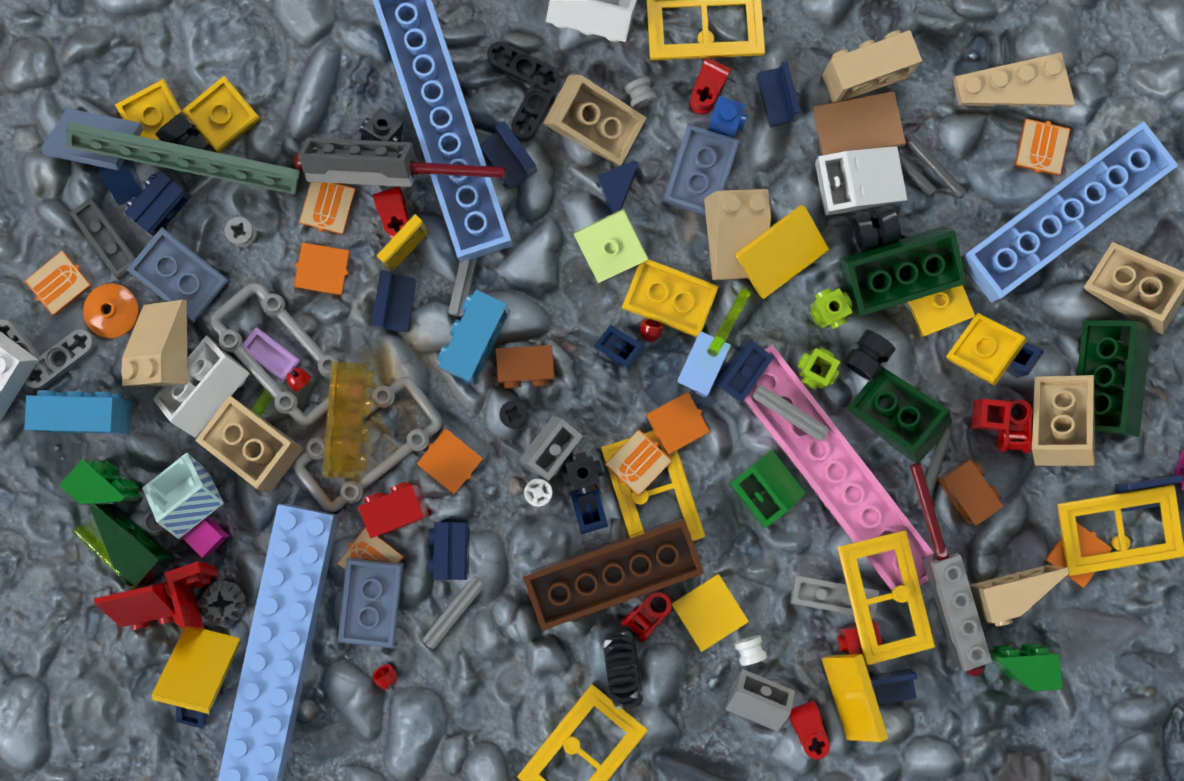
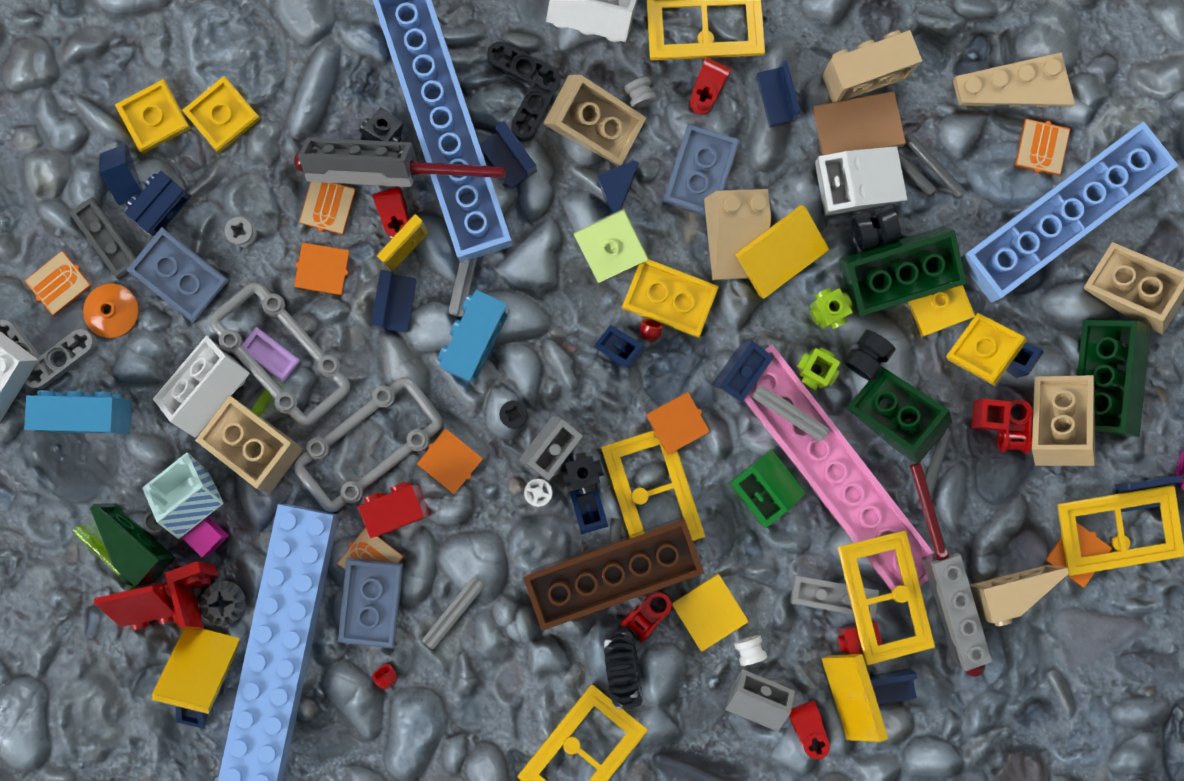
(57, 145): sand blue tile -> none
(99, 483): green slope -> none
(157, 347): tan slope -> none
(180, 132): black wheel -> none
(181, 158): sand green tile -> none
(297, 380): red hinge -> none
(346, 420): clear yellow slope -> none
(450, 550): dark blue brick -> none
(525, 365): dark orange brick -> none
(638, 462): piece -> none
(700, 367): light blue panel -> none
(727, 117): blue brick -> none
(728, 322): clear neon green bar -> none
(970, 492): dark orange brick -> none
(1030, 667): green slope -> none

